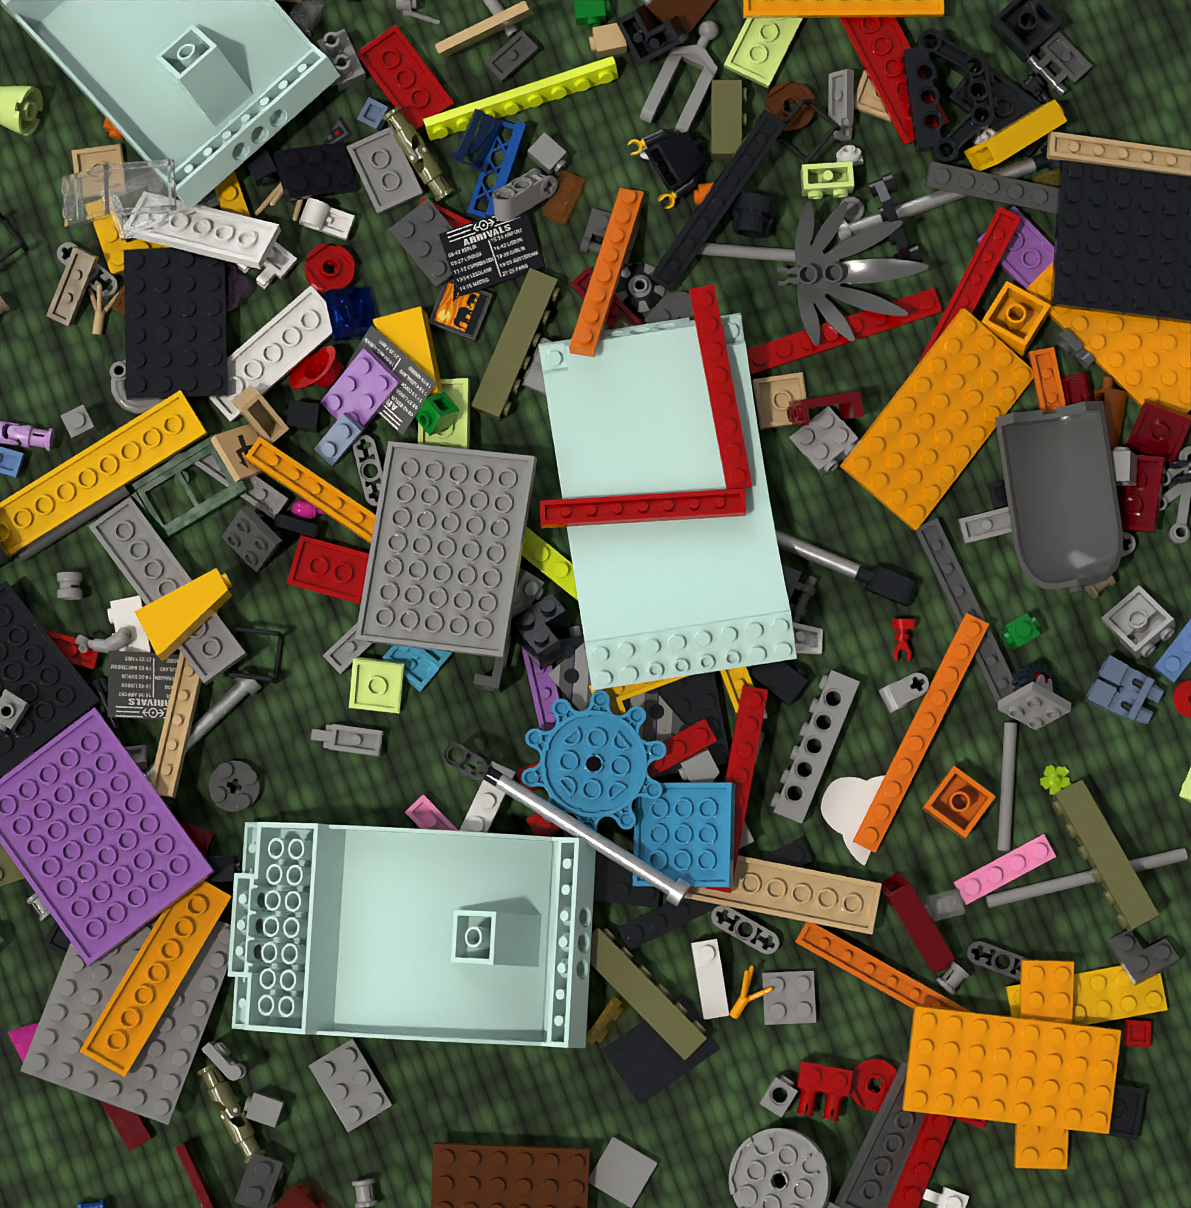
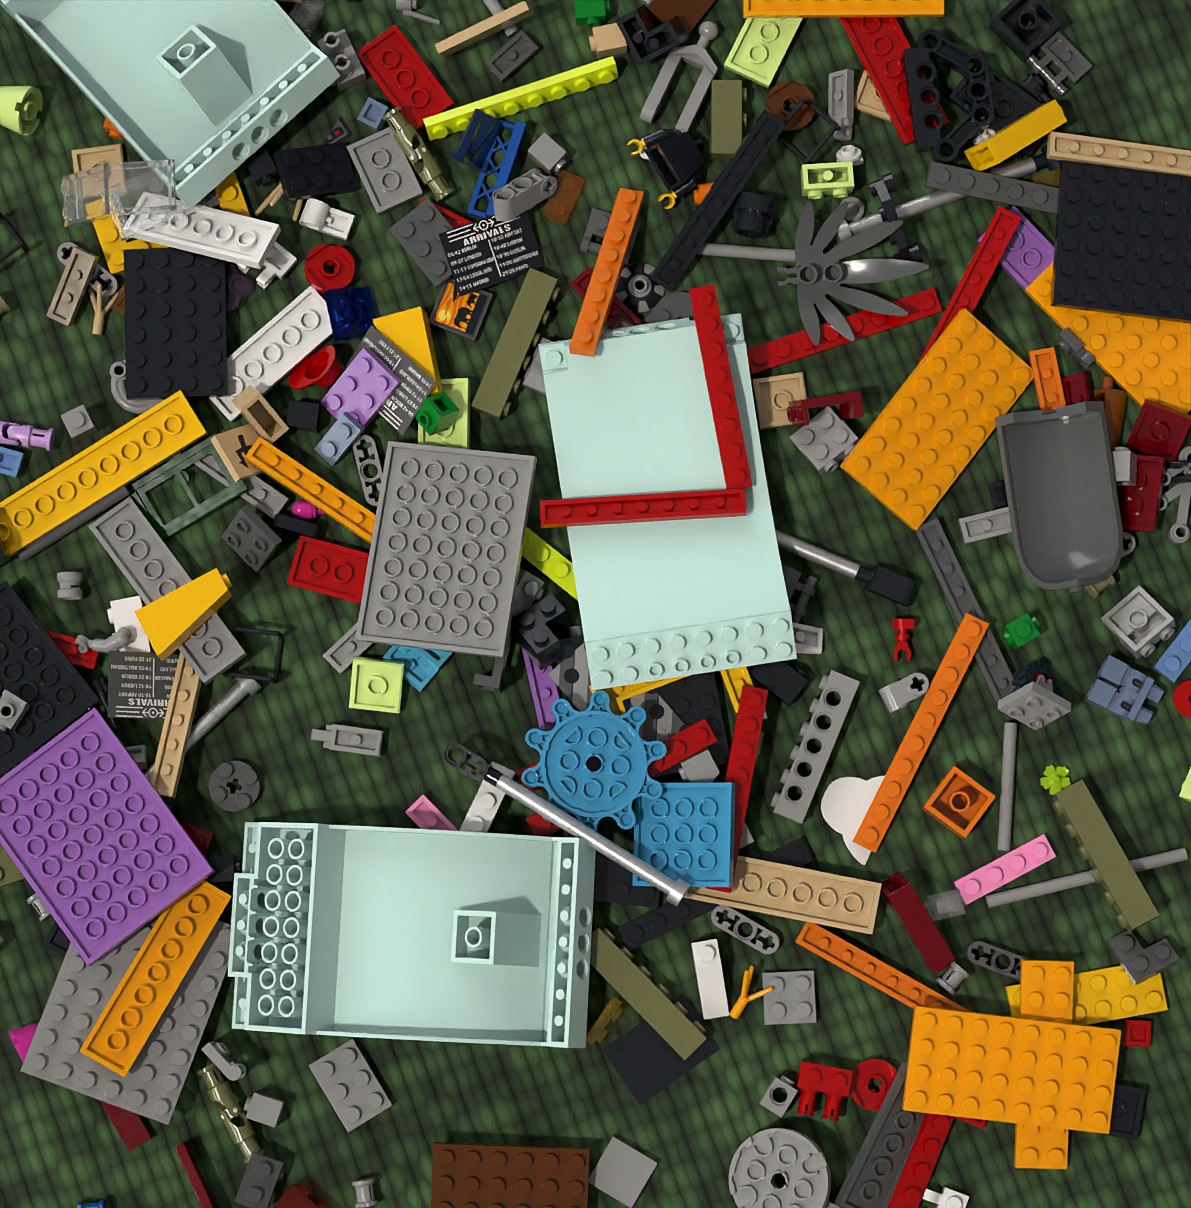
(1016, 317): light orange brick -> none

